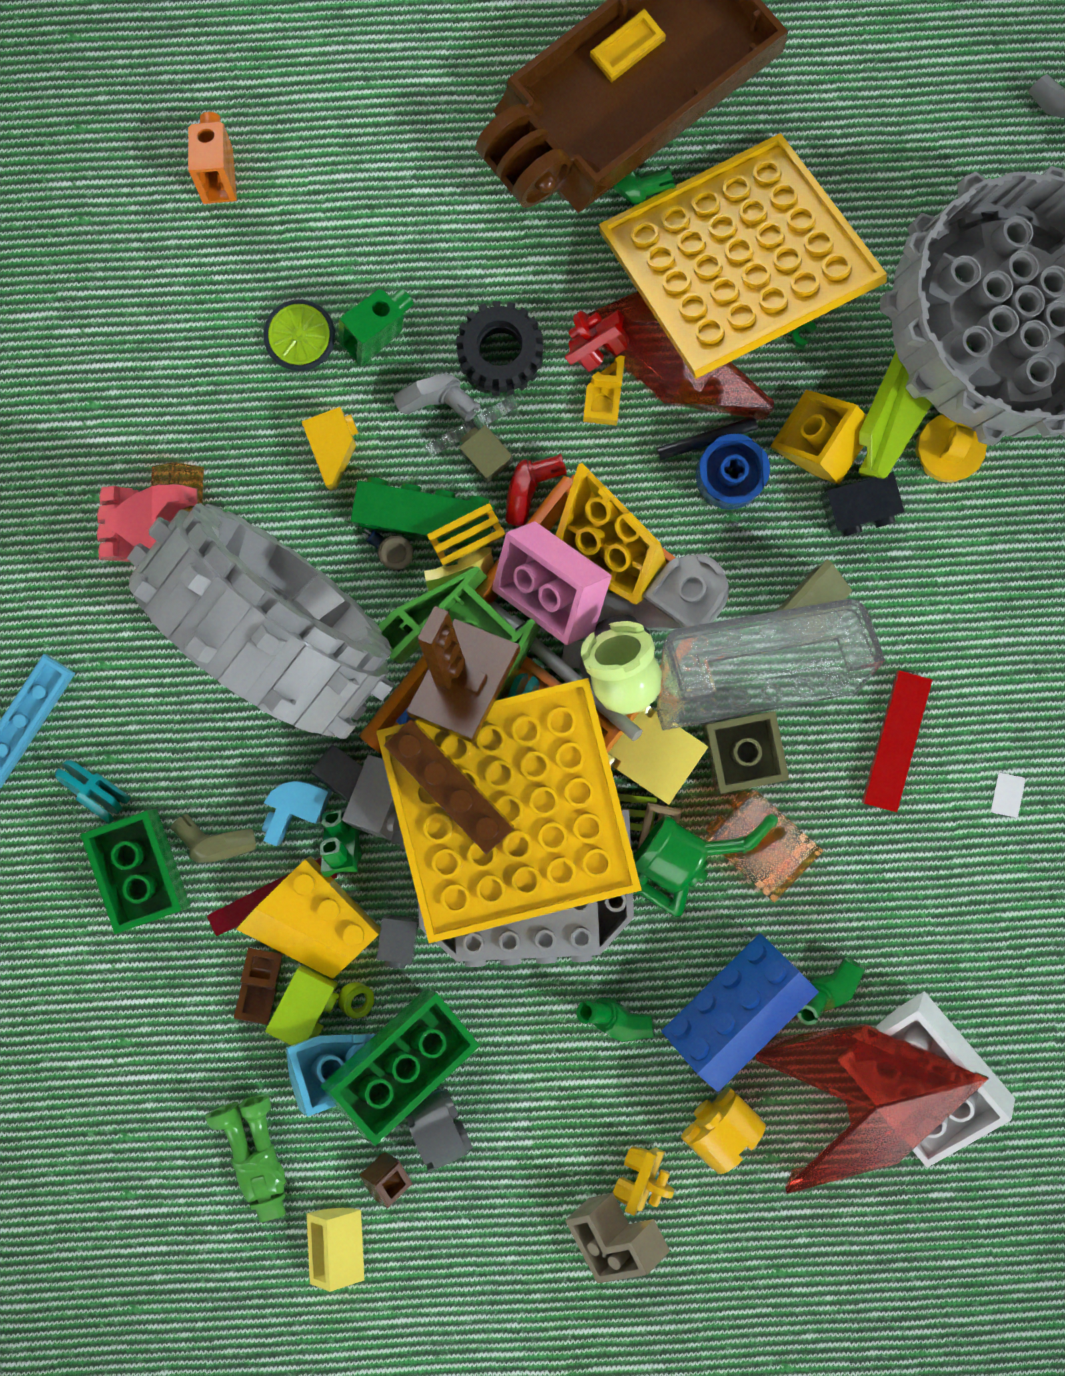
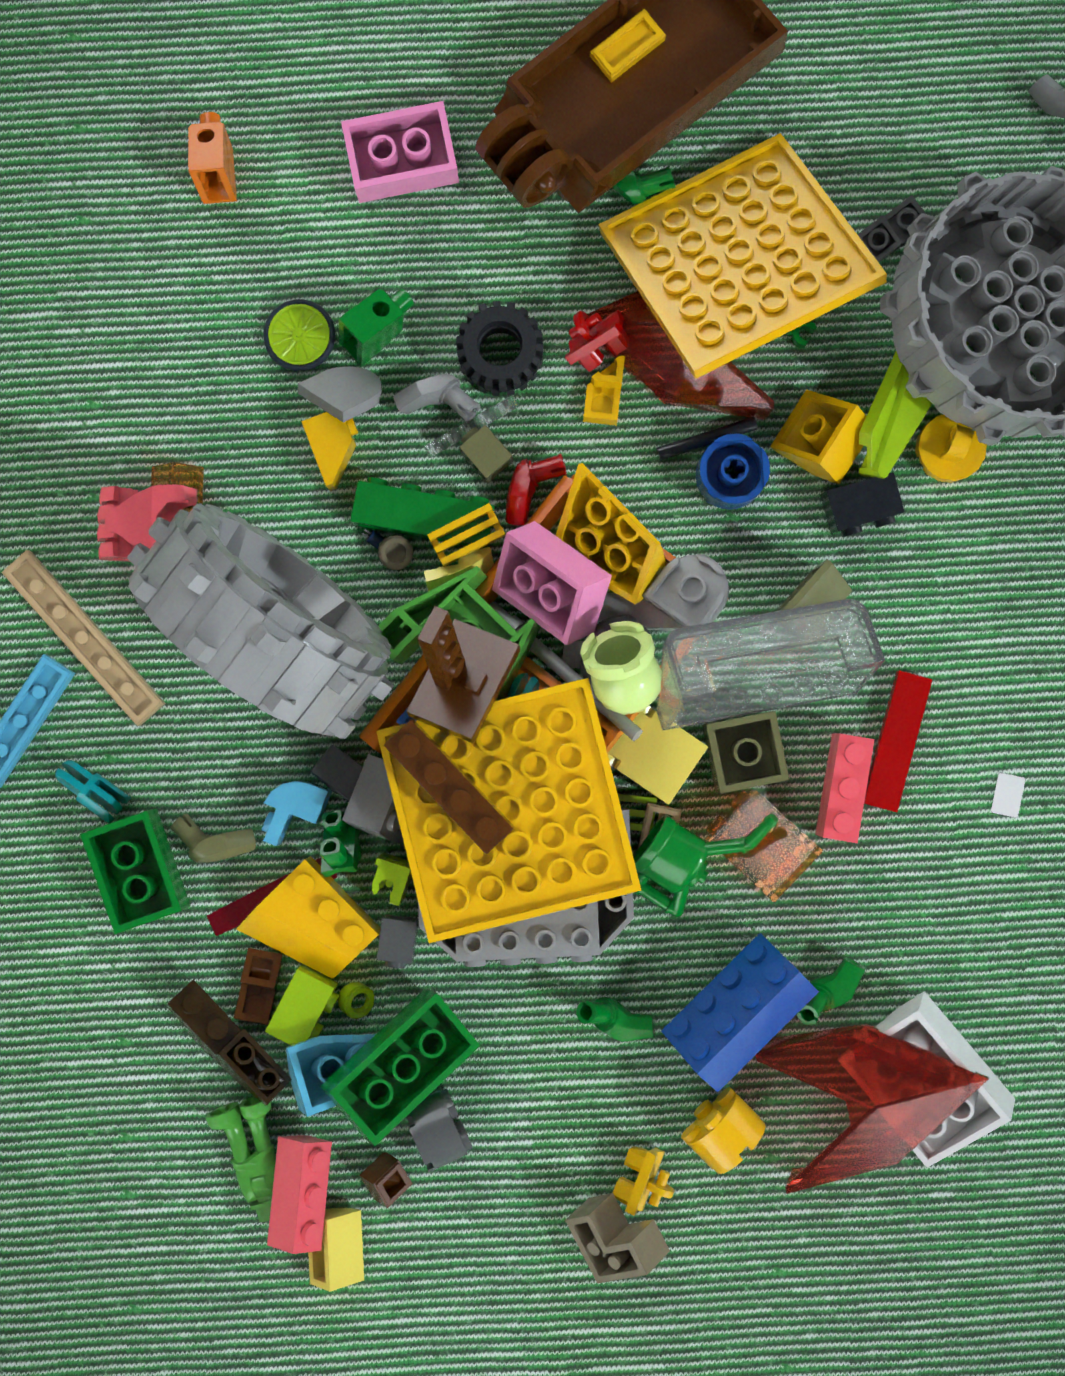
(83, 637): none -> tan tile
(228, 1044): none -> dark brown slope
(299, 1194): none -> coral brick
(343, 391): none -> light grey tile
(396, 872): none -> lime hinge
(400, 152): none -> bright pink brick
(844, 787): none -> coral brick
(891, 231): none -> dark grey slope

